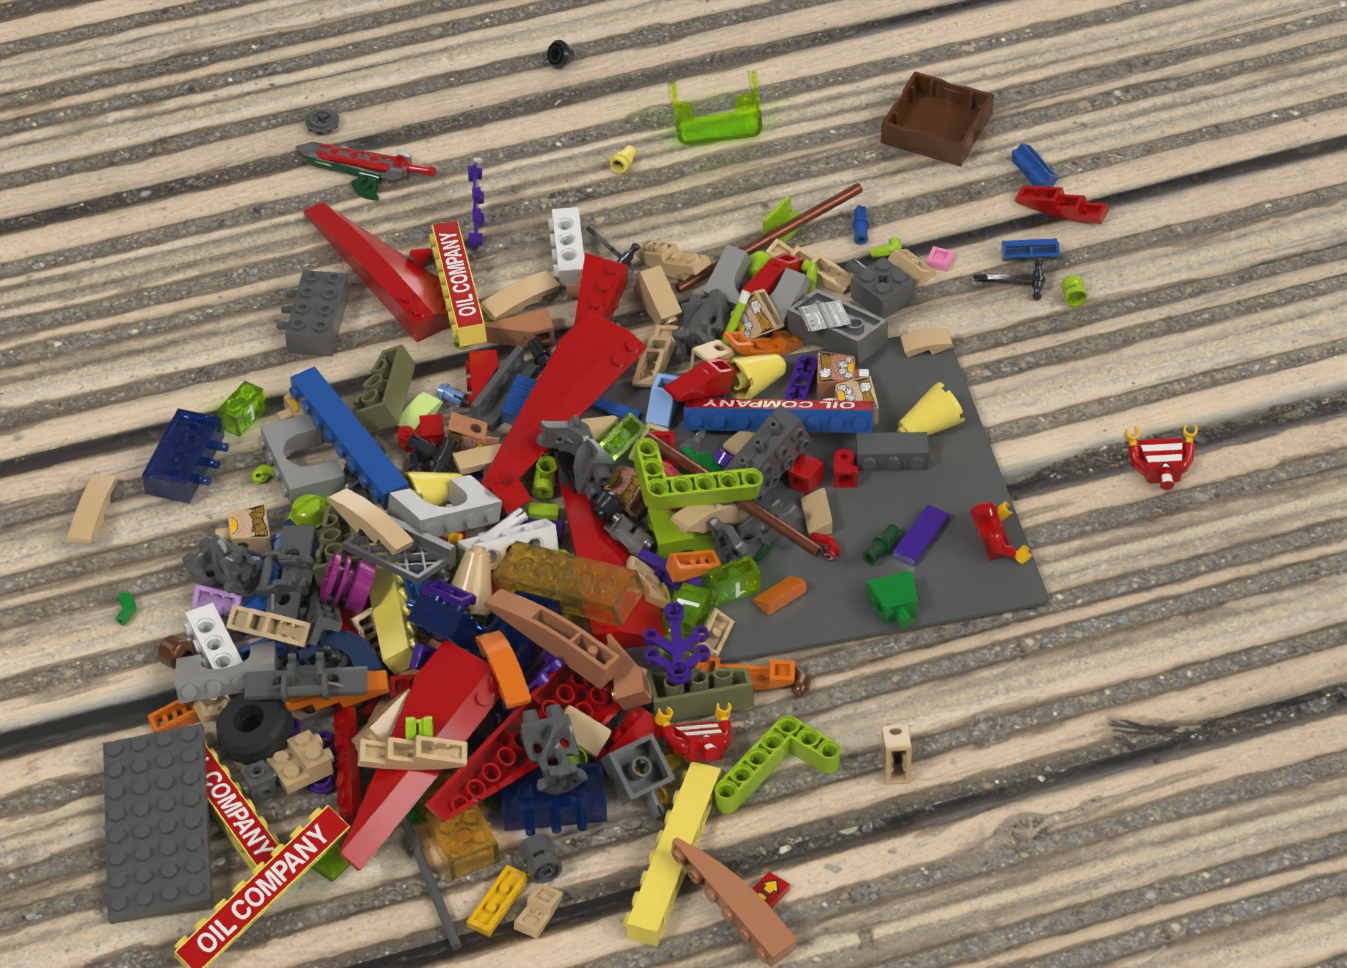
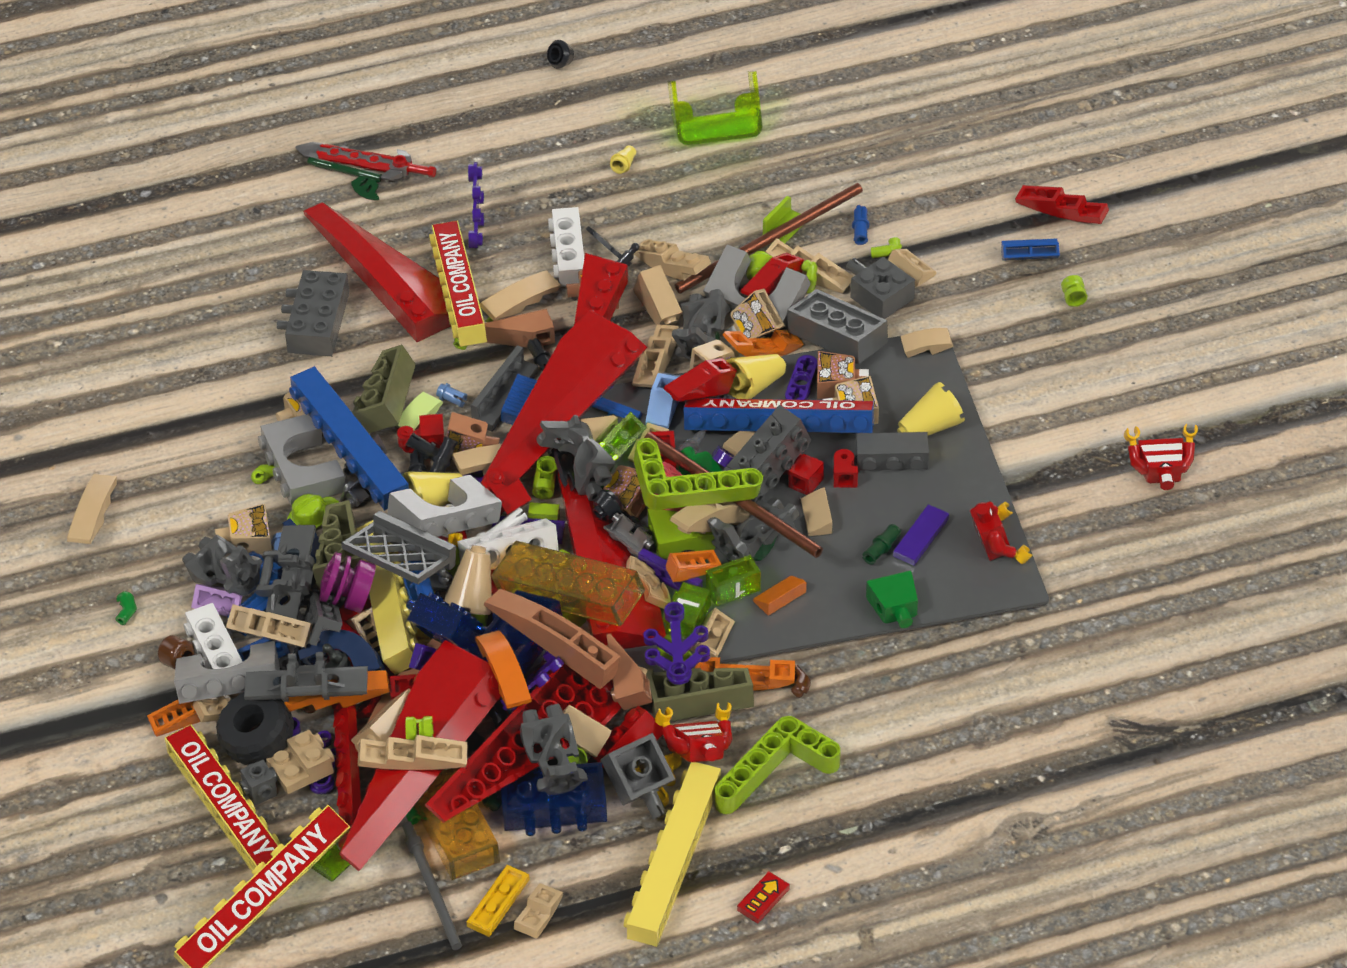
(157, 824): dark grey plate -> none
(184, 456): clear blue piece -> none
(242, 408): clear neon green brick -> none
(322, 115): dark grey gear -> none
(371, 520): tan slope -> none
(421, 255): red slope -> none
(449, 593): dark purple tile -> none
(481, 368): red slope -> none
(540, 858): dark grey wheel -> none
(737, 313): lime bar -> none
(738, 903): nougat slope -> none
(824, 315): light grey sticker -> none
(827, 541): red arm -> none
(896, 741): tan torso -> none
(937, 119): reddish brown tile -> none
(940, 258): bright pink tile -> none
(1033, 166): blue piece -> none
(1037, 279): black piece -> none

